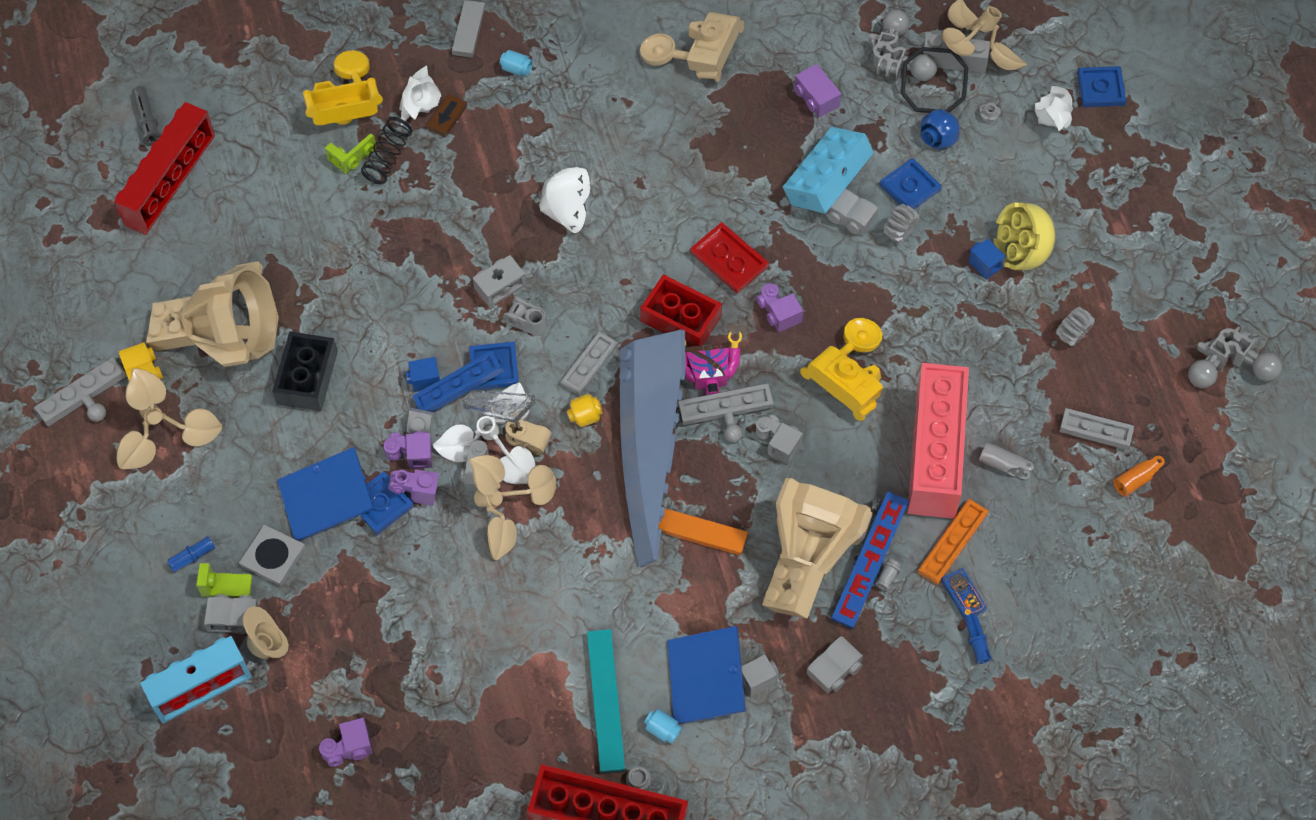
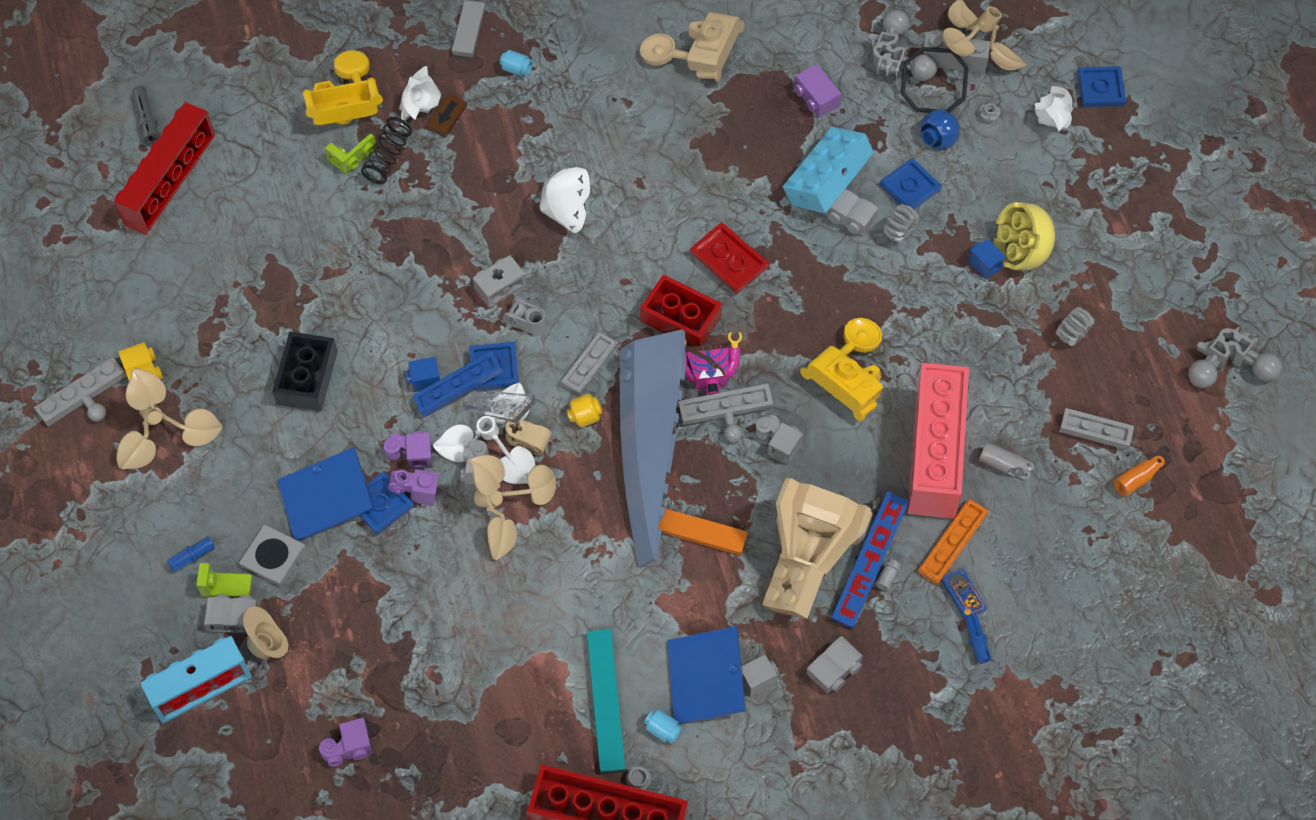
(209, 319): tan plate -> none
(420, 421): light grey plate -> none
(781, 312): medium lavender brick -> none

